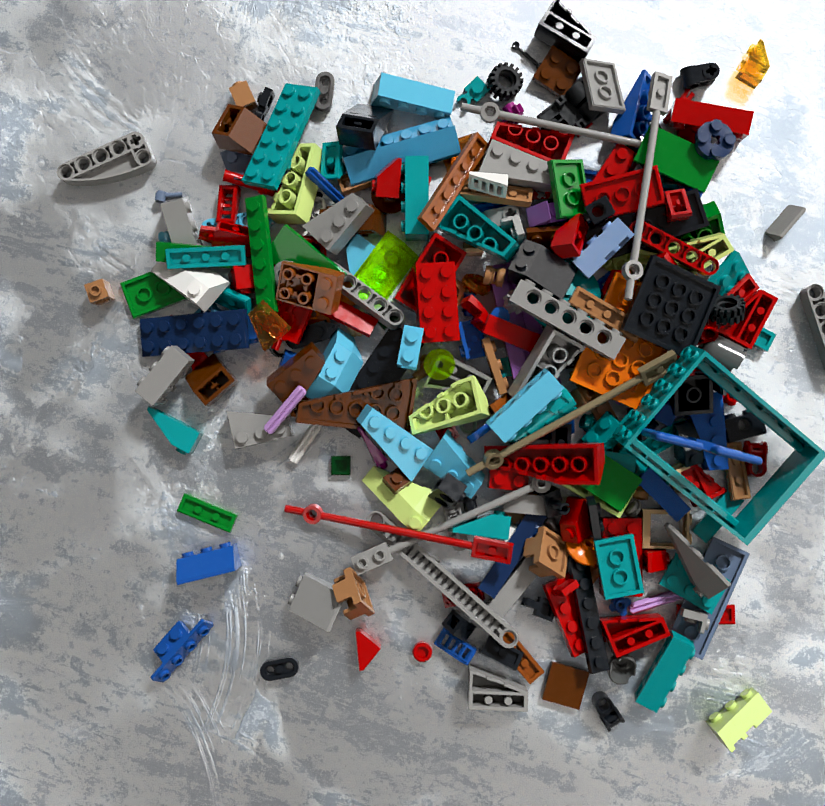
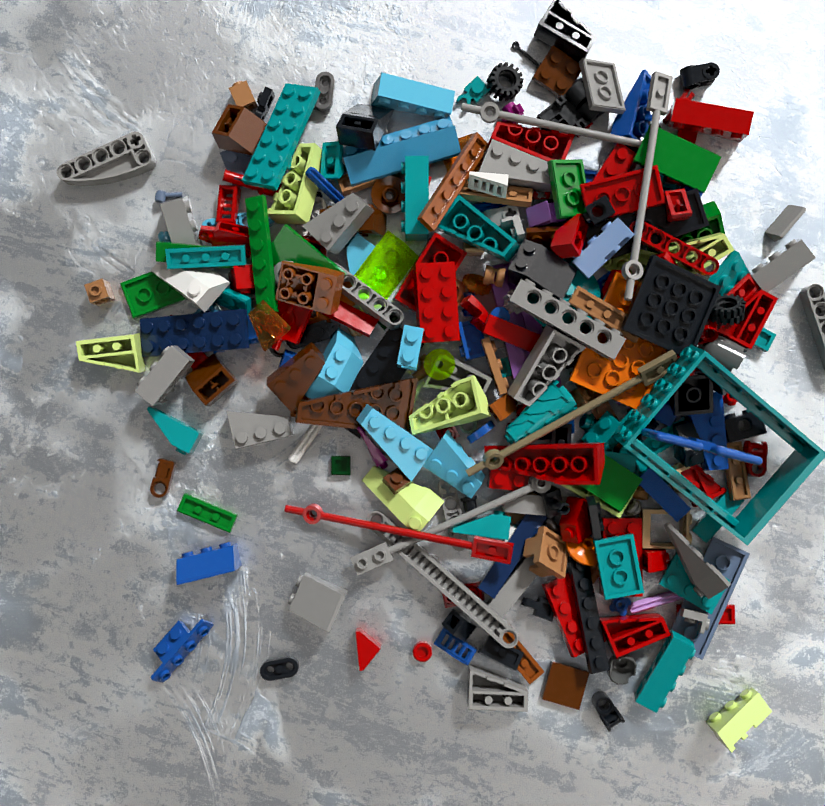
(113, 351): none -> yellowish green wedge
(163, 475): none -> reddish brown piece
(285, 409): lavender axle -> none
(353, 589): medium nougat panel -> none
(388, 180): red slope -> none
(448, 491): black brick -> none
(525, 405): medium azure brick -> none
(566, 587): red tile -> none
(722, 133): dark blue plate -> none
(755, 66): clear yellow slope -> none
(782, 265): none -> light grey wedge

